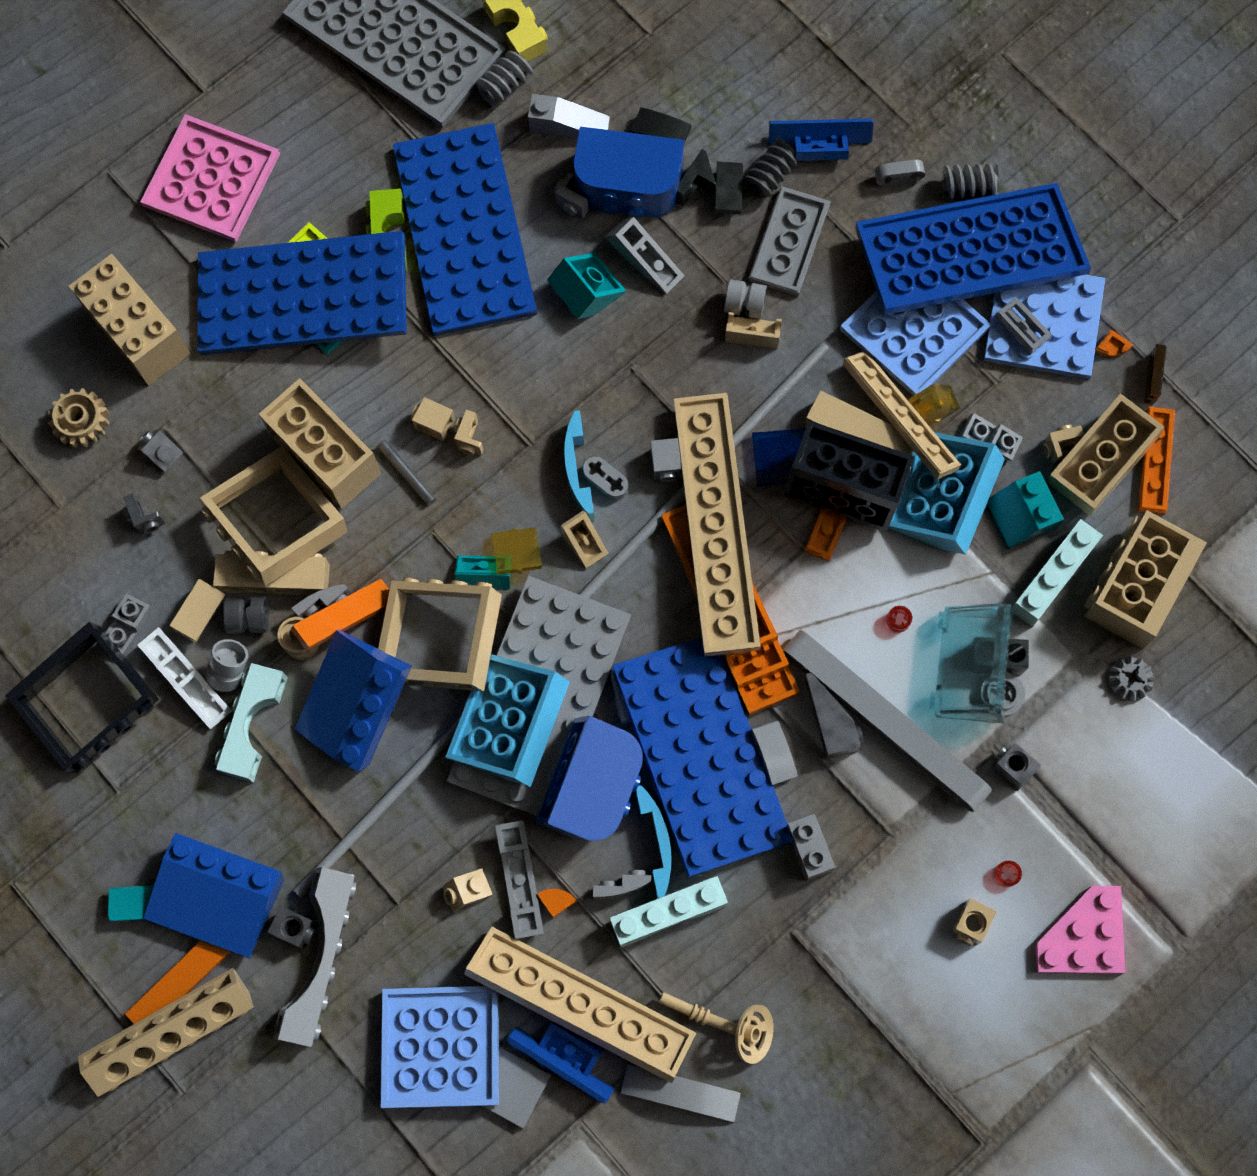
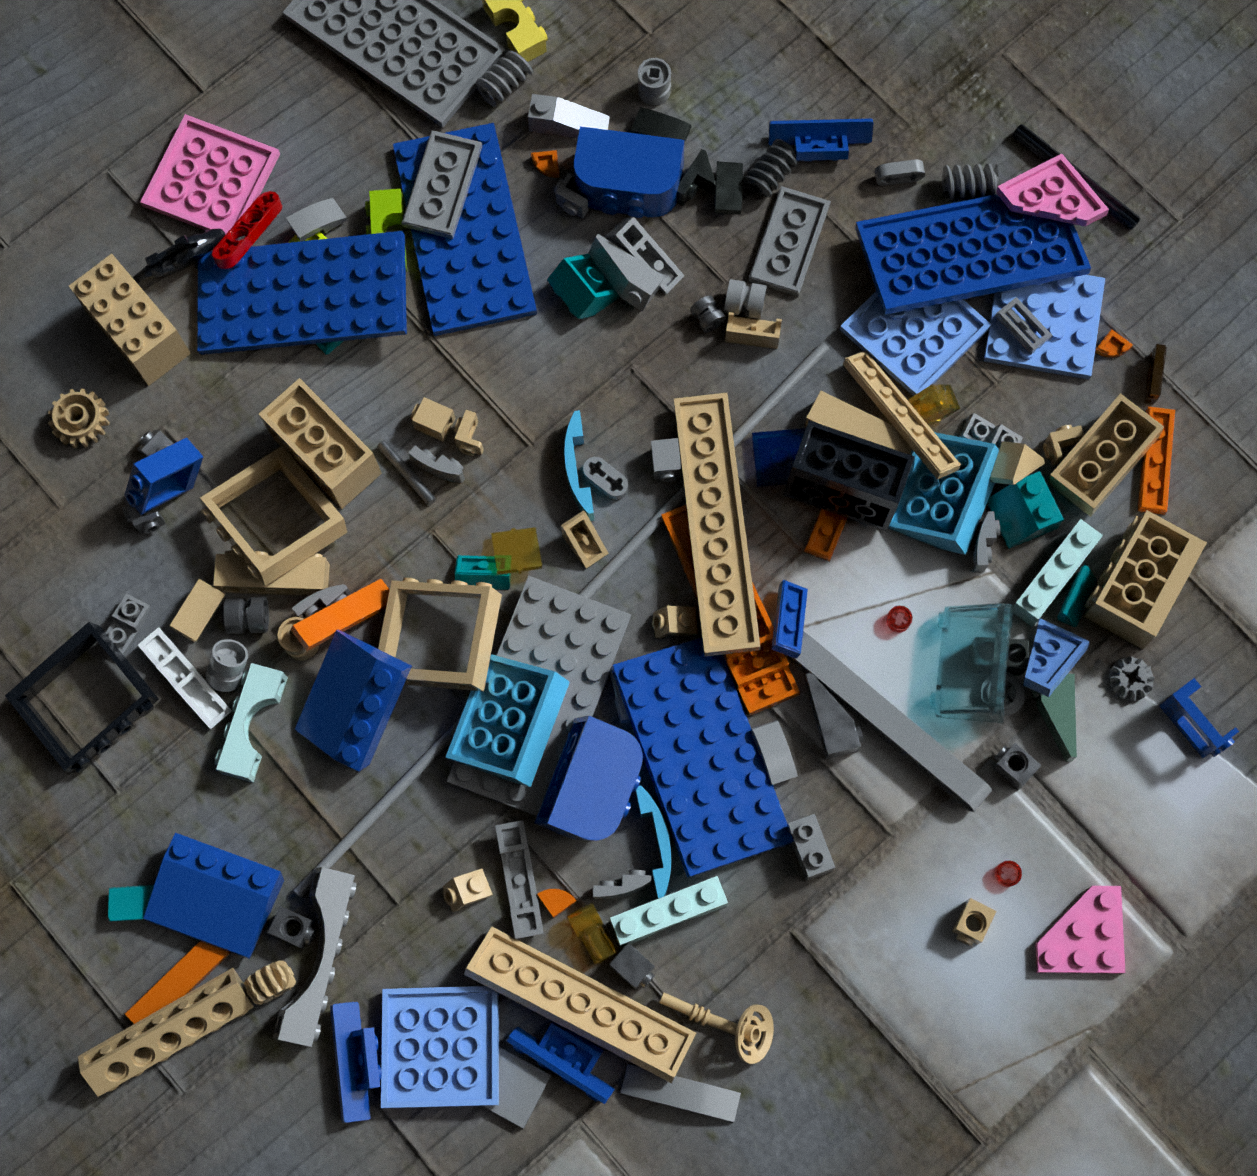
(163, 476): none -> blue window
(180, 255): none -> black animal
(228, 251): none -> red beam
(269, 982): none -> tan gear
(316, 217): none -> light grey slope
(355, 1061): none -> blue bracket
(442, 184): none -> light grey tile
(443, 468): none -> light grey slope
(546, 163): none -> orange tile
(589, 928): none -> clear yellow piece
(627, 275): none -> light grey slope
(633, 967): none -> flat silver brick
(654, 81): none -> light grey wheel
(675, 621): none -> tan bracket
(707, 313): none -> flat silver wheel
(789, 619): none -> blue tile
(986, 536): none -> light grey slope
(1014, 463): none -> tan slope
(1046, 152): none -> black axle
(1052, 657): none -> medium blue wing
(1053, 193): none -> bright pink plate
(1060, 716): none -> sand green slope
(1077, 596): none -> teal slope
(1181, 705): none -> blue window

